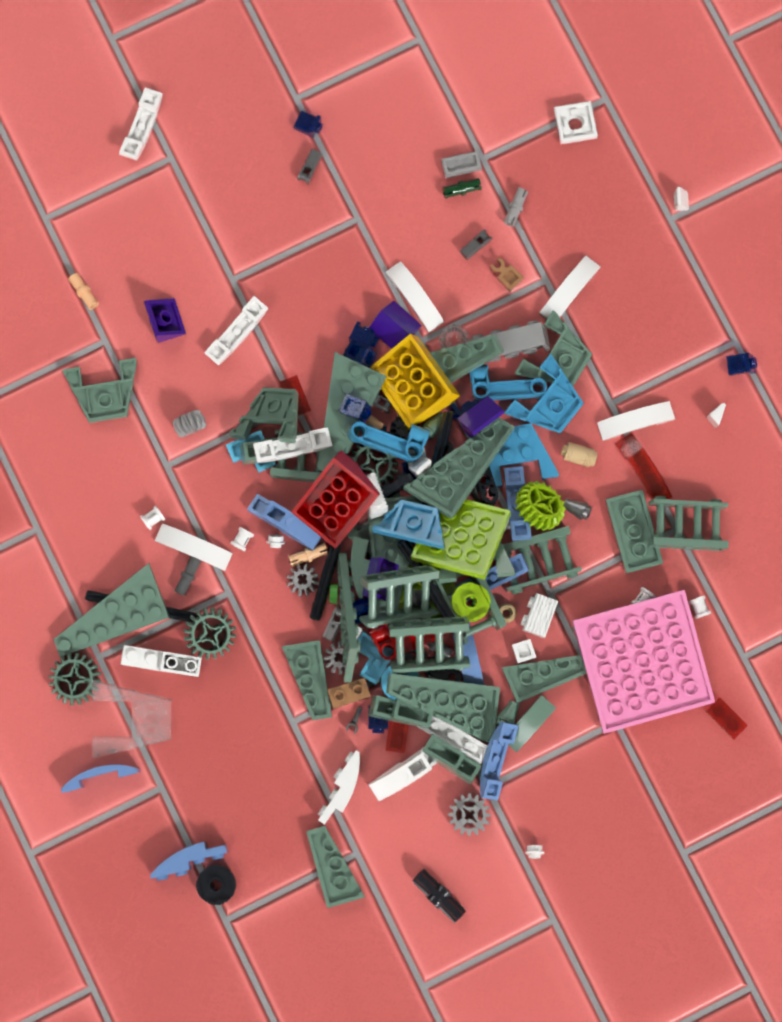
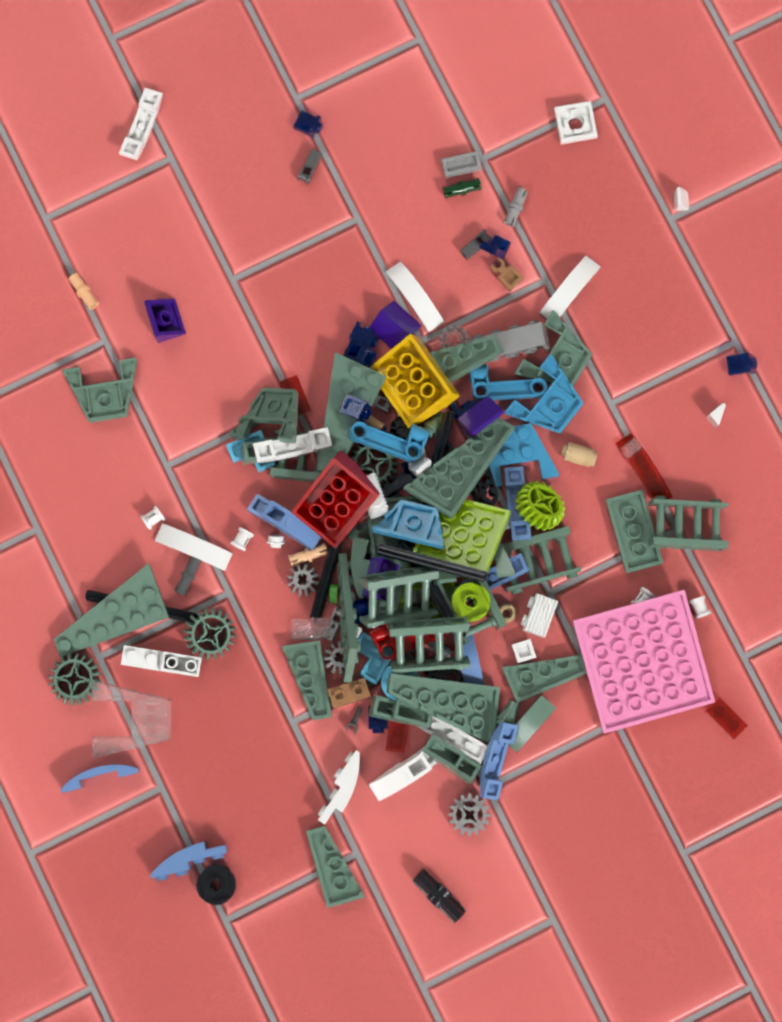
(189, 423): light grey gear -> none
(237, 331): white slope -> none
(310, 629): none -> clear slope
(432, 563): none -> black axle
(497, 247): none -> clear blue bracket
(534, 851): white plate -> none
(578, 508): flat silver cone -> none
(635, 420): white slope -> none

